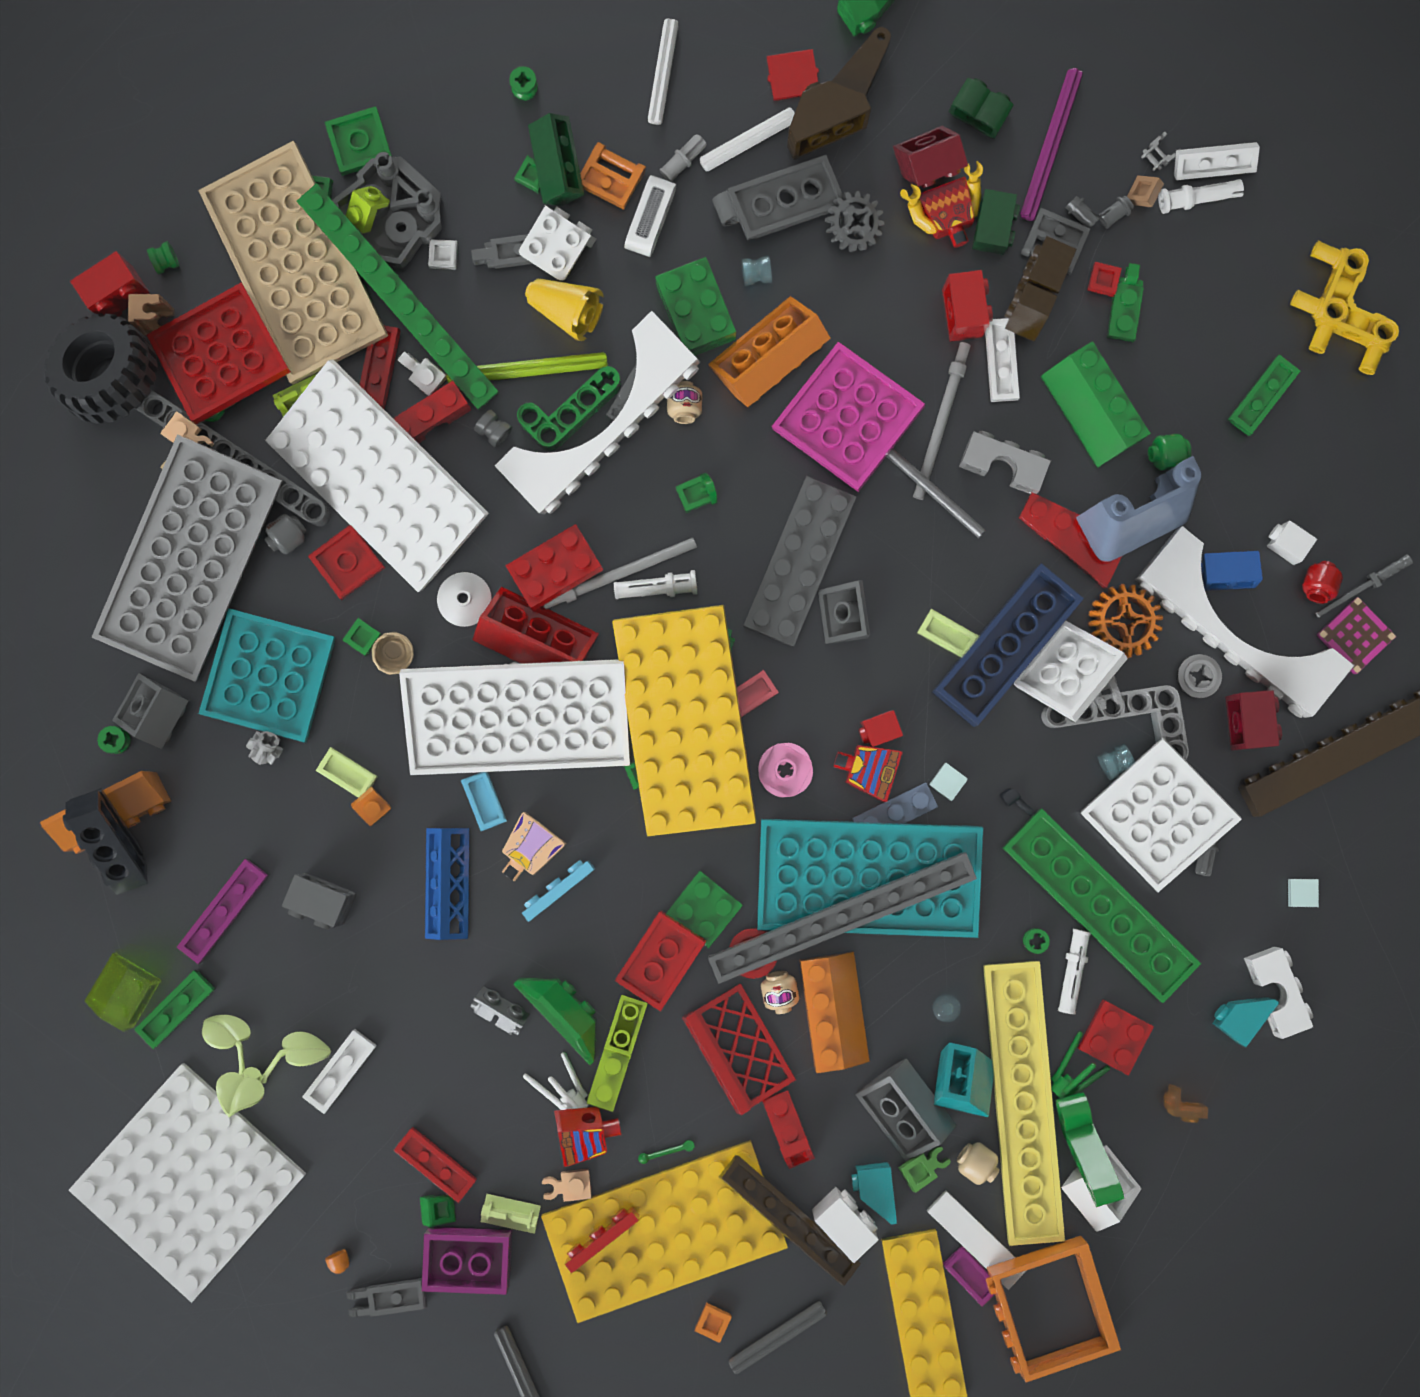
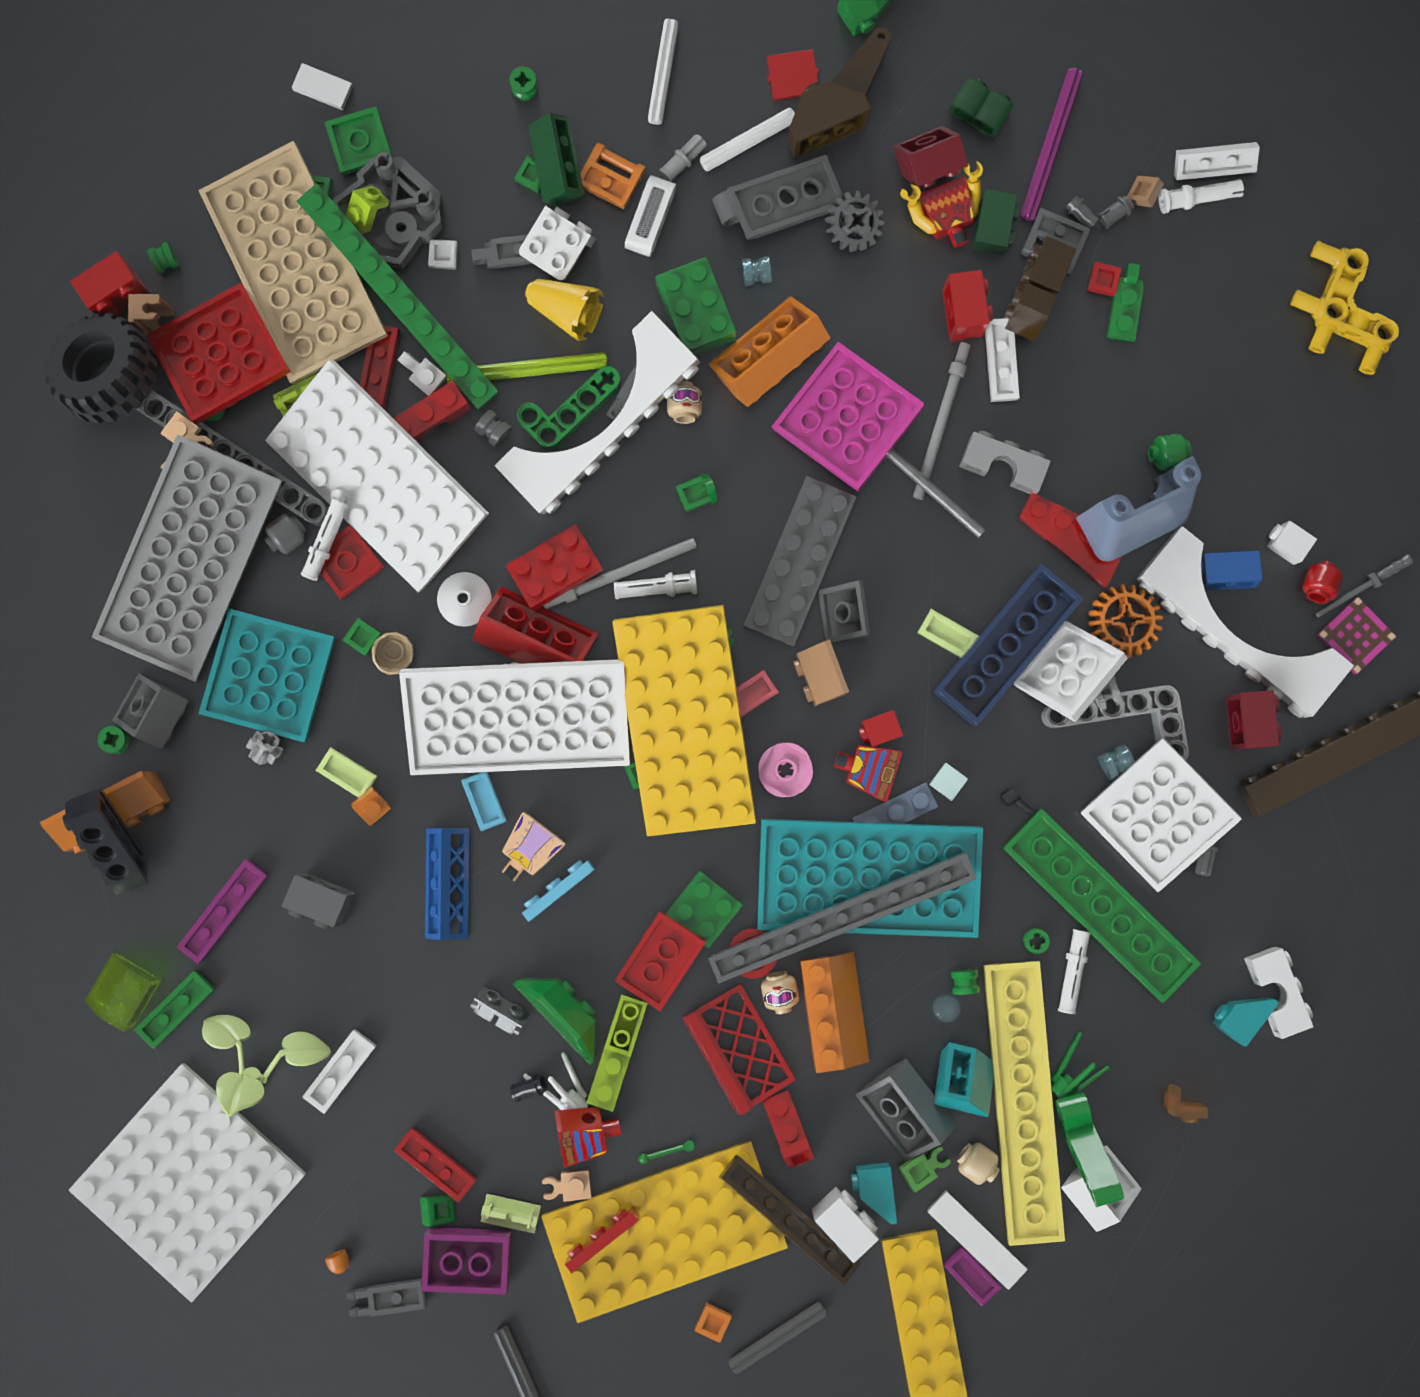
(320, 550): none -> white pin
(322, 86): none -> white tile
(535, 1086): none -> black pin
(821, 673): none -> medium nougat slope
(965, 982): none -> green wheel
(1070, 1356): orange window -> none
(1095, 404): green slope -> none
(1115, 1037): red plate -> none
(1154, 146): light grey piece -> none
(1211, 671): light grey gear -> none
(1263, 395): green plate -> none
(1303, 893): light aqua tile -> none

